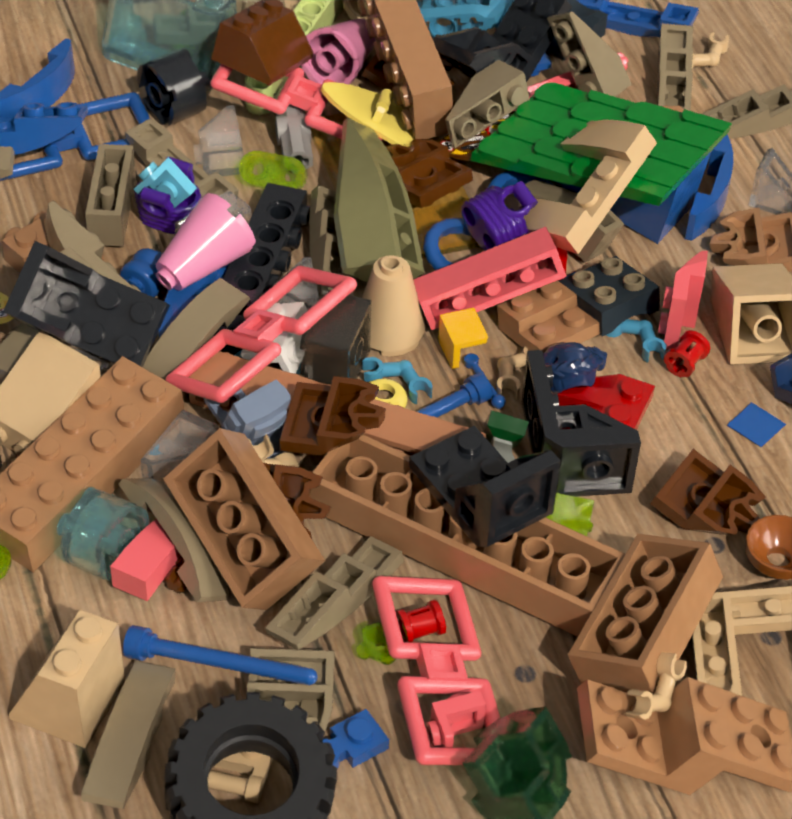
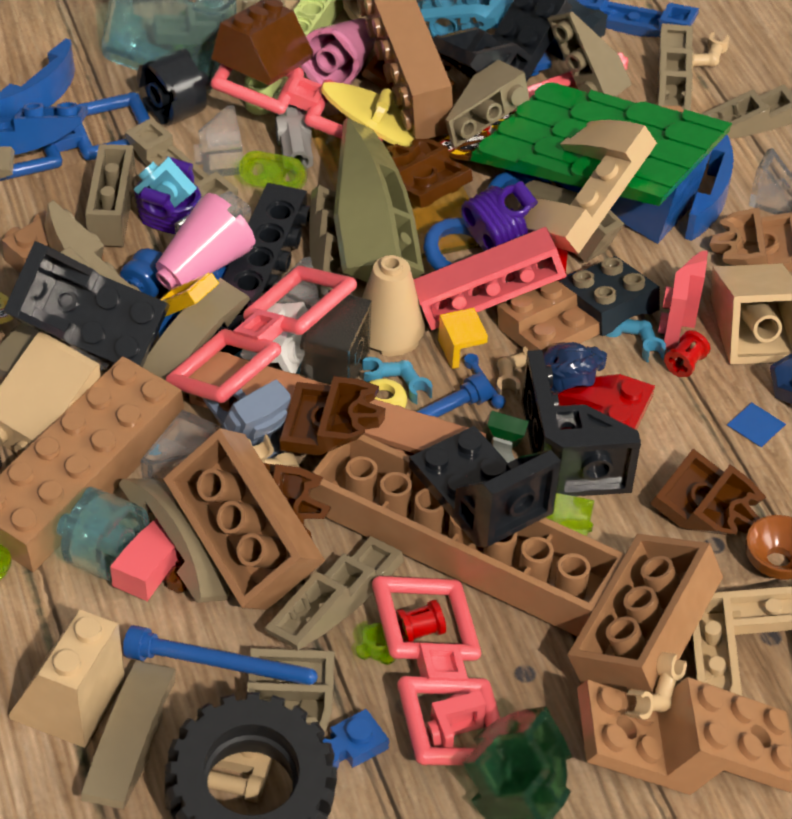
(189, 293): none -> yellow tile

